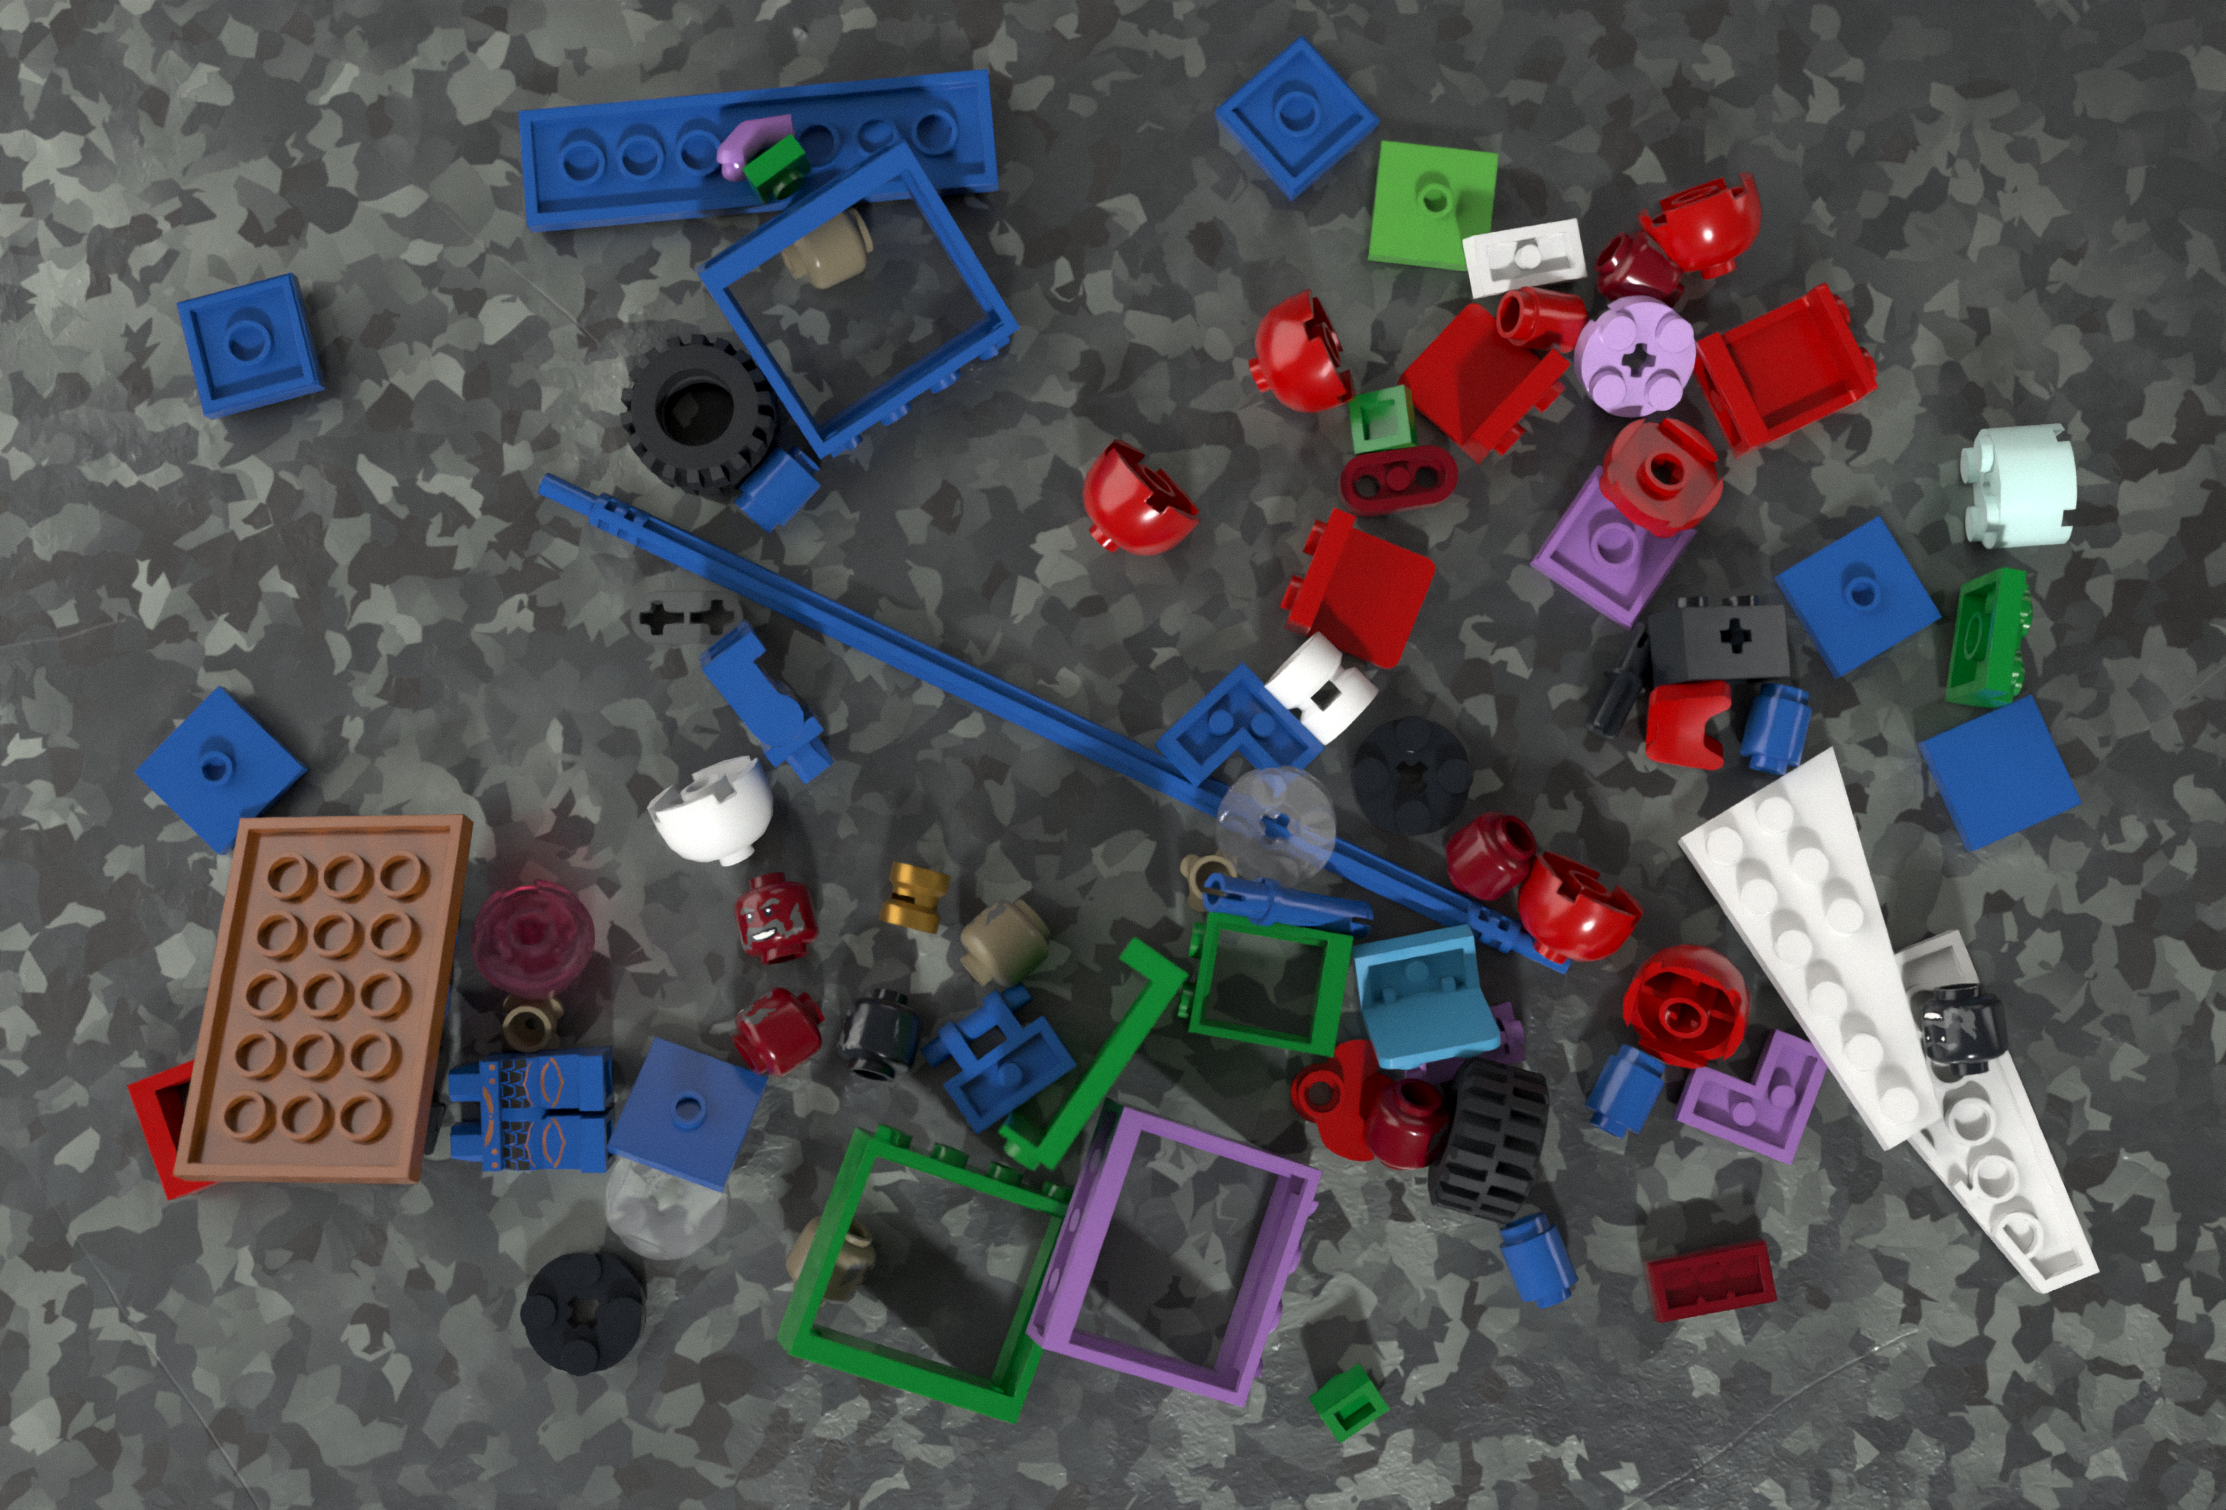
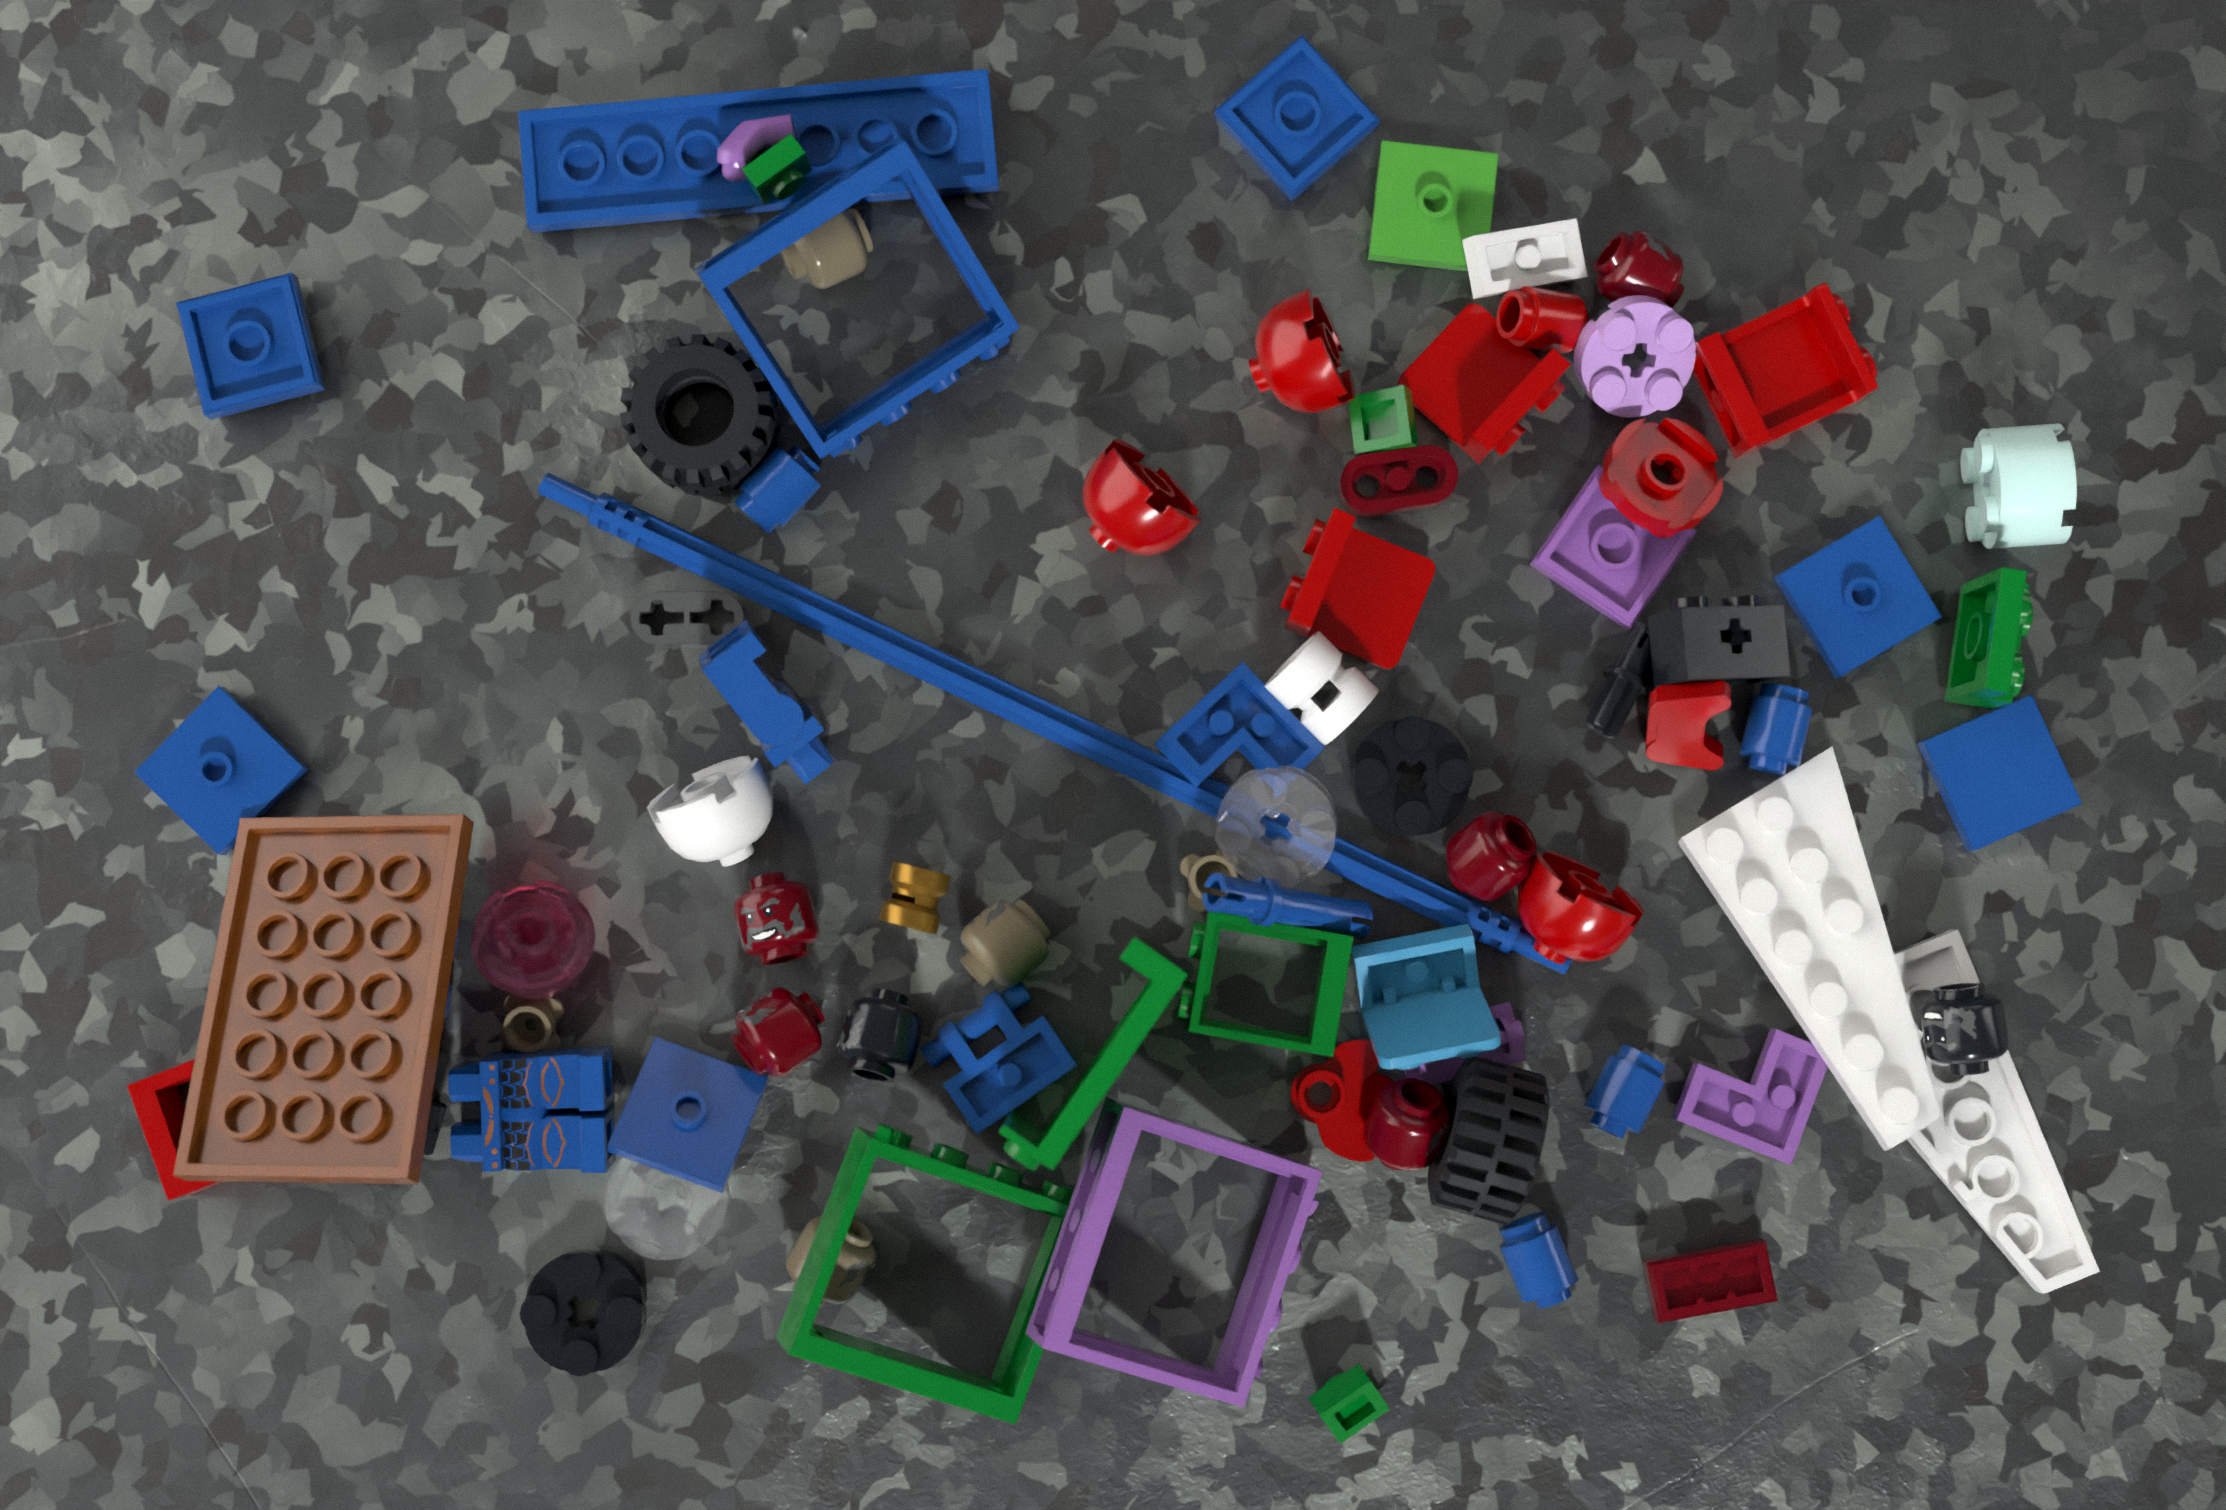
(1688, 1005): red cylinder -> none
(1707, 225): red cylinder -> none

